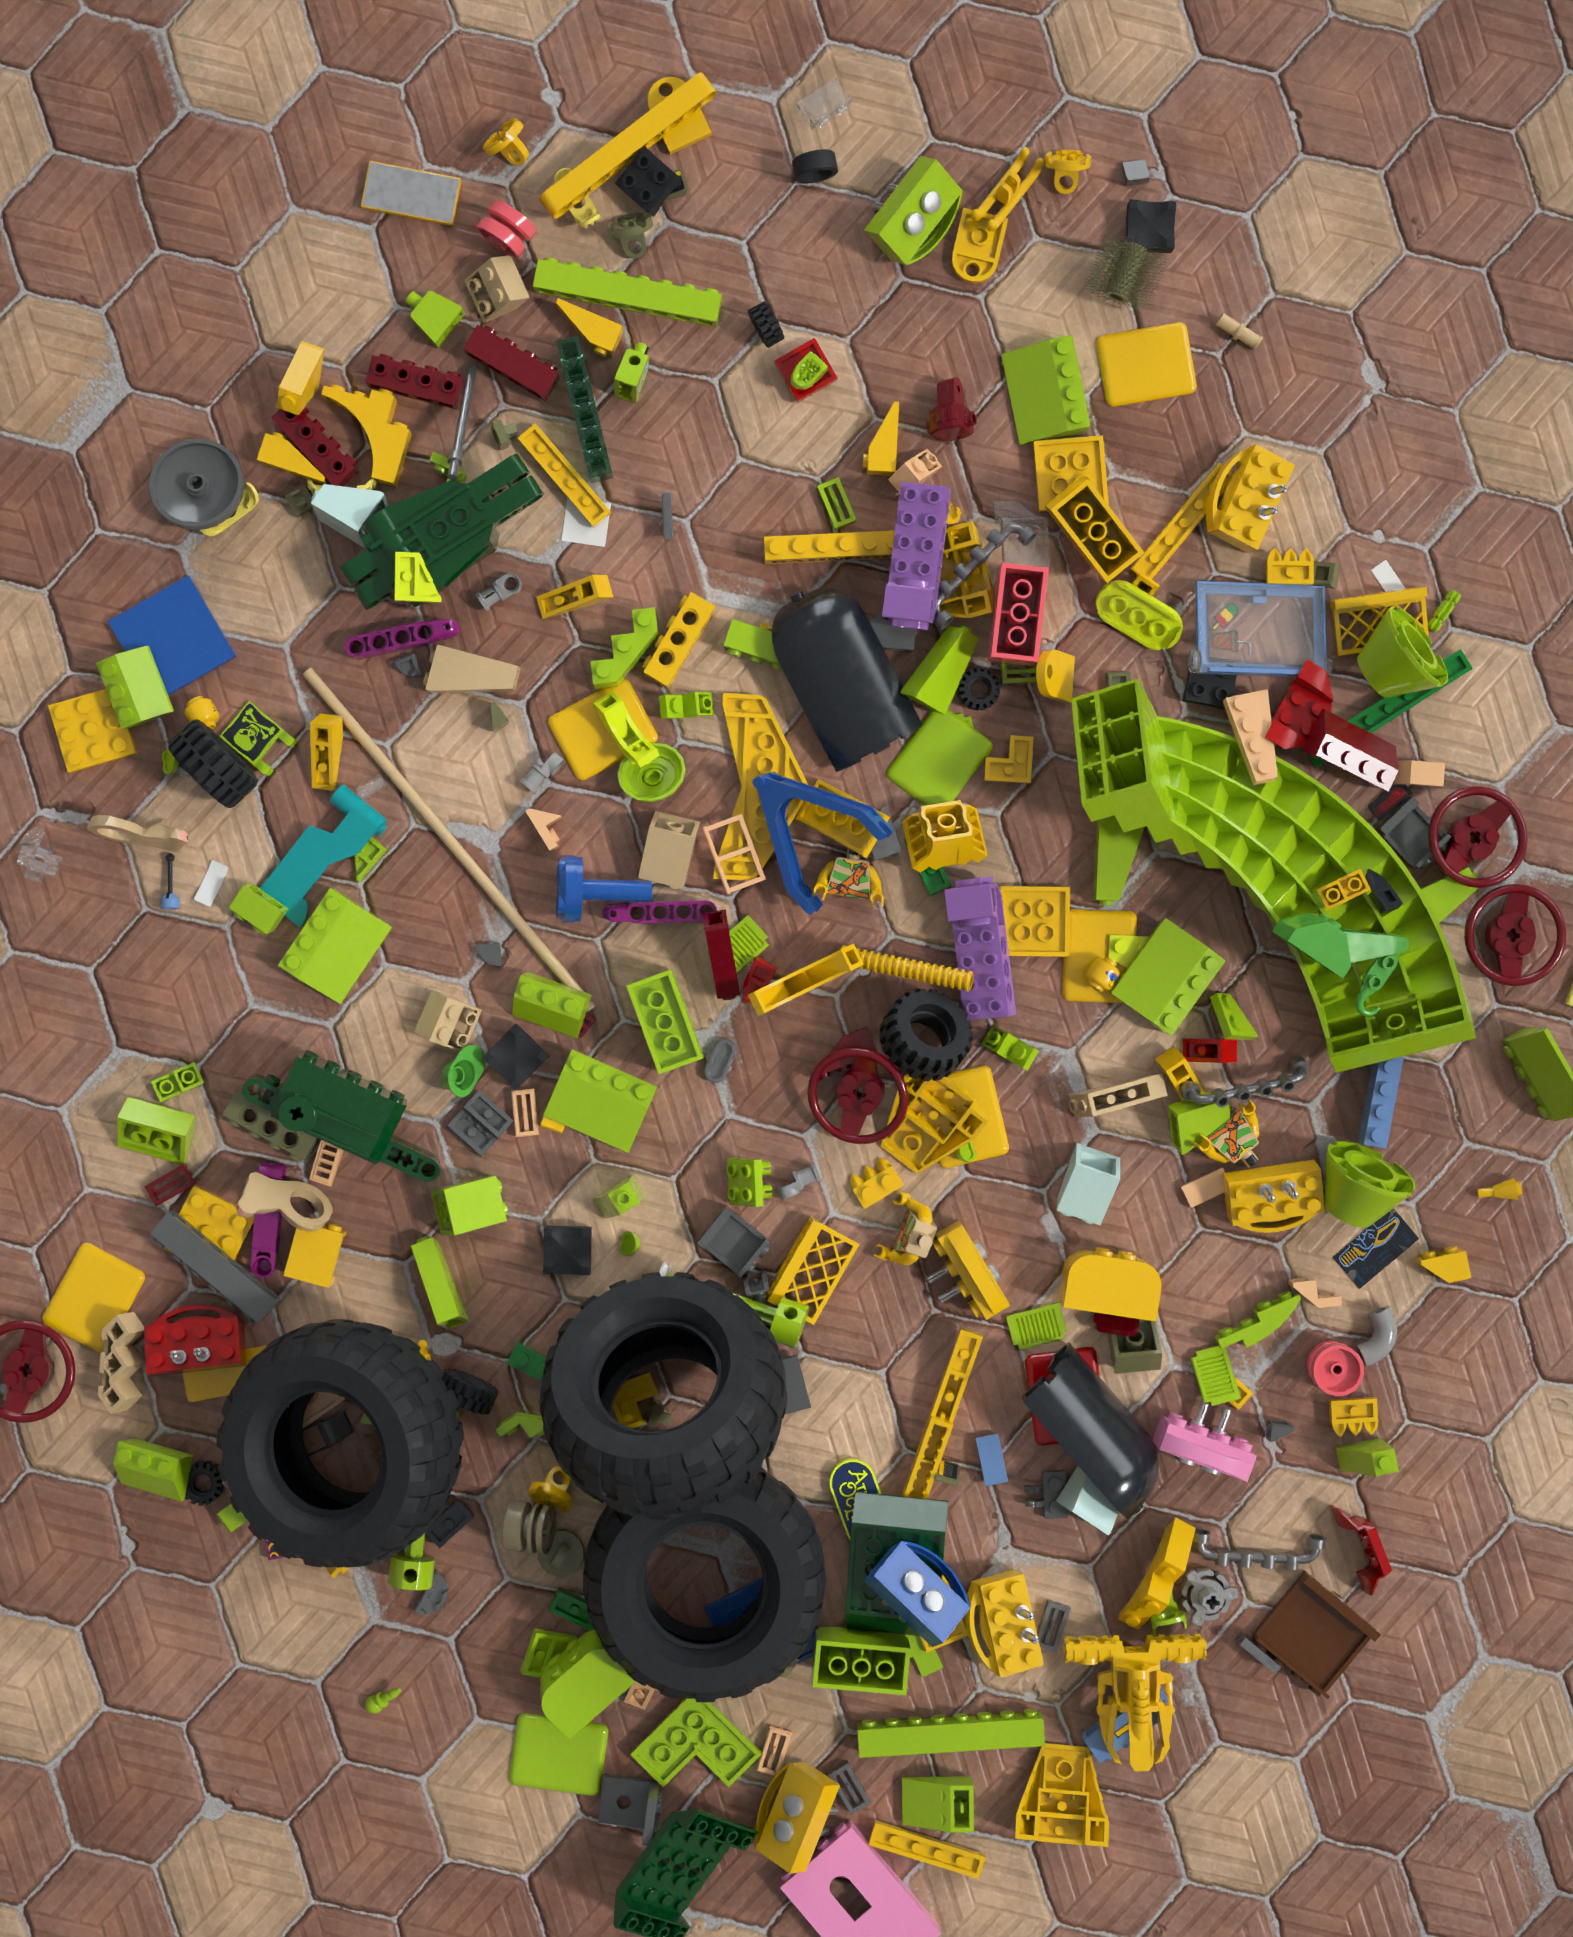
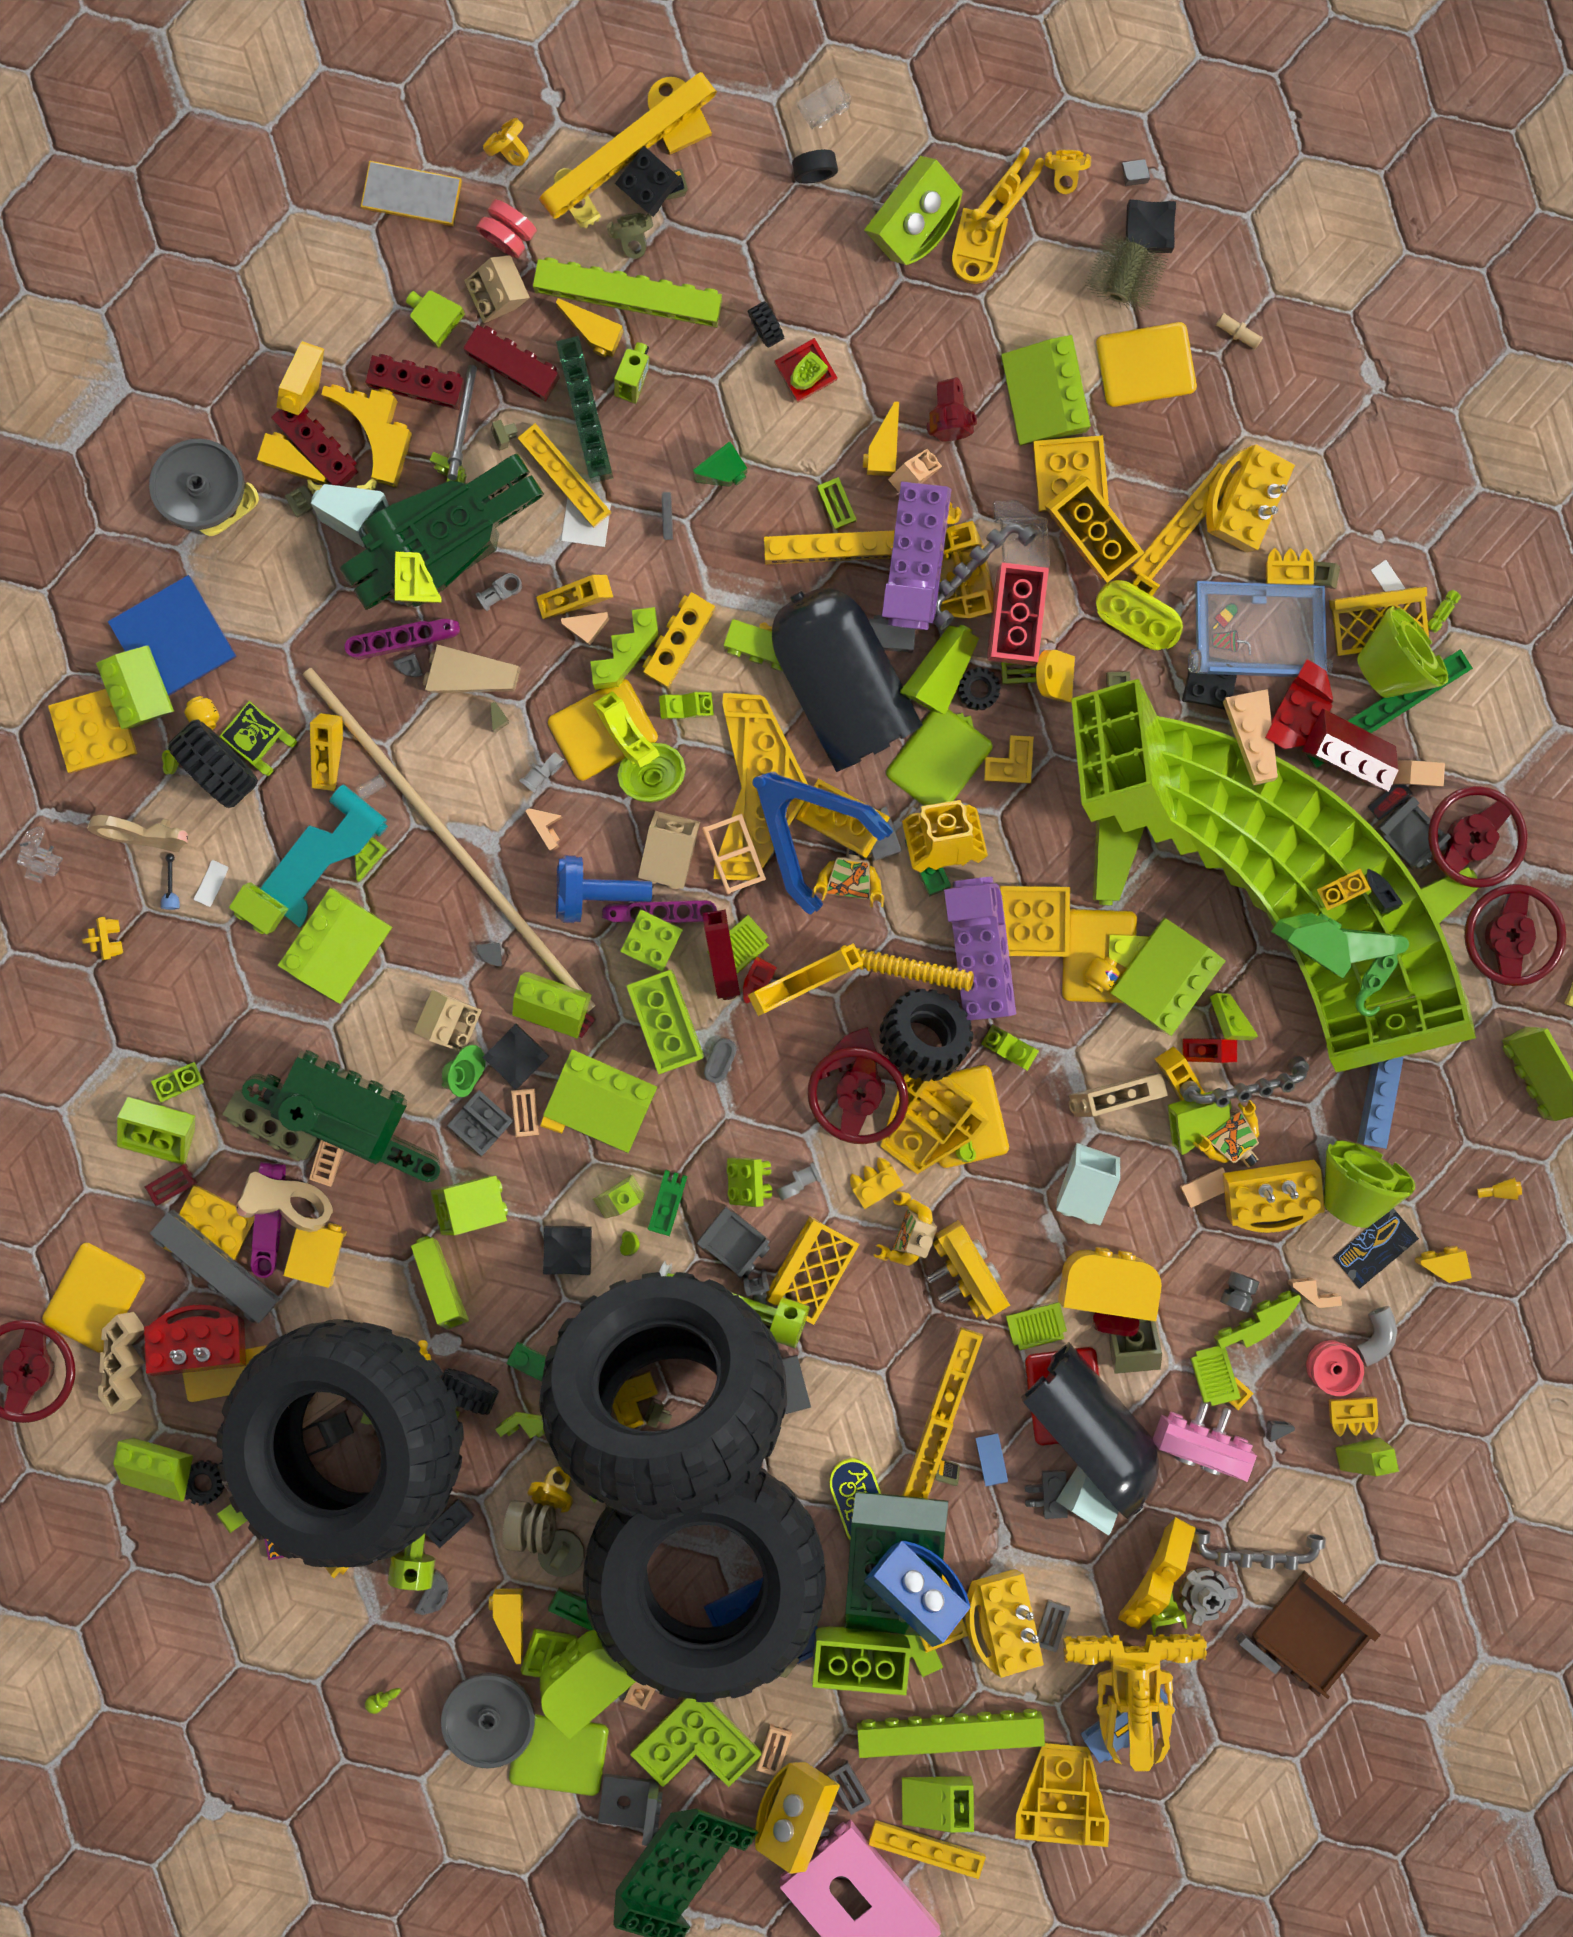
(104, 928): none -> yellow hips
(488, 1720): none -> dark grey dish
(508, 1616): none -> yellow slope
(586, 626): none -> light nougat slope
(651, 940): none -> lime plate
(667, 1204): none -> green hinge
(721, 468): none -> green slope
(1239, 1291): none -> dark grey wheel
(1374, 1549): red piece -> none

